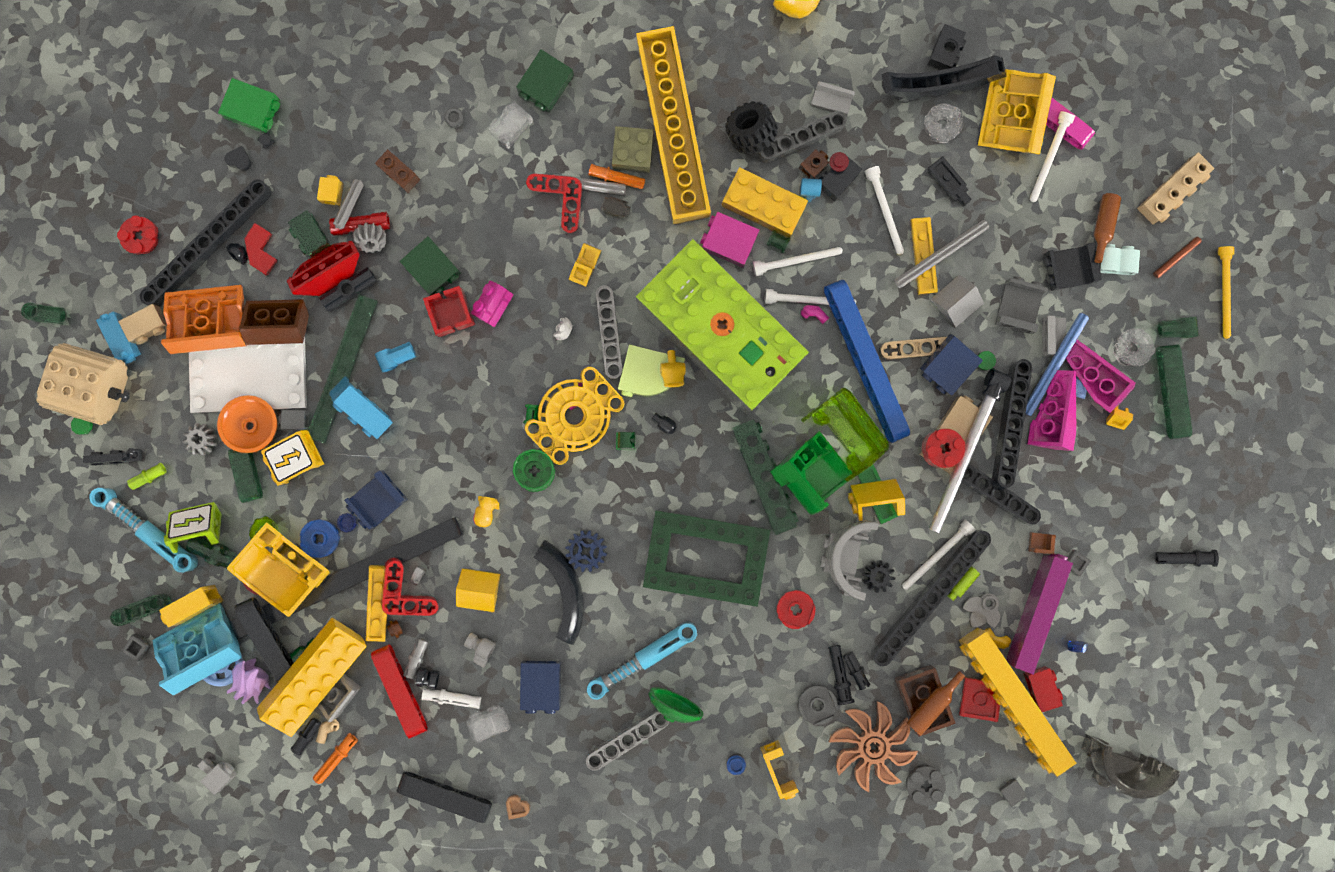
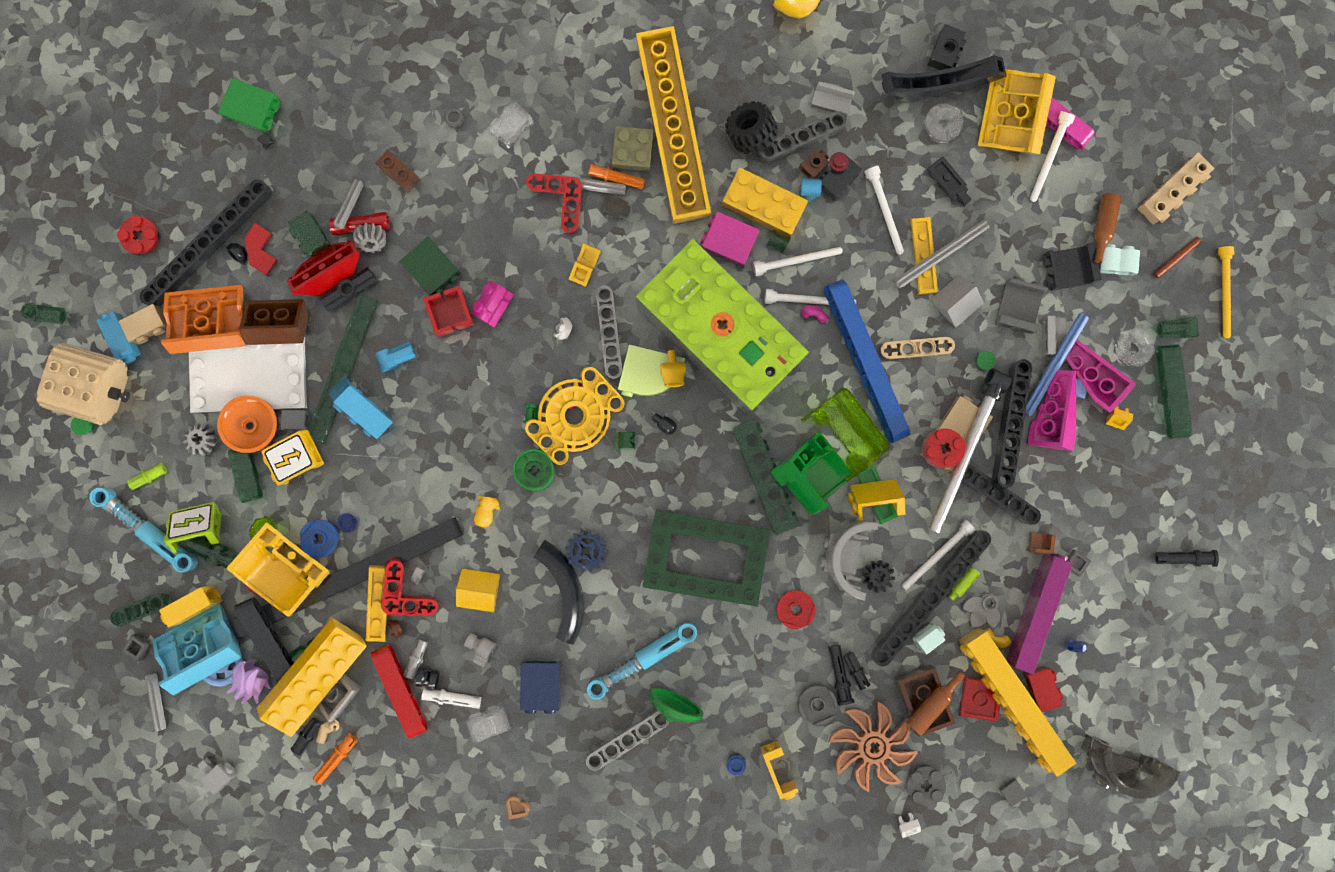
(114, 457): black hinge -> none
(155, 702): none -> light grey axle
(238, 158): black tile -> none
(330, 190): yellow brick -> none
(375, 500): dark blue panel -> none
(444, 797): black beam -> none
(544, 81): dark green brick -> none
(909, 828): none -> white tile
(928, 638): none -> light aqua brick
(950, 365): dark blue brick -> none

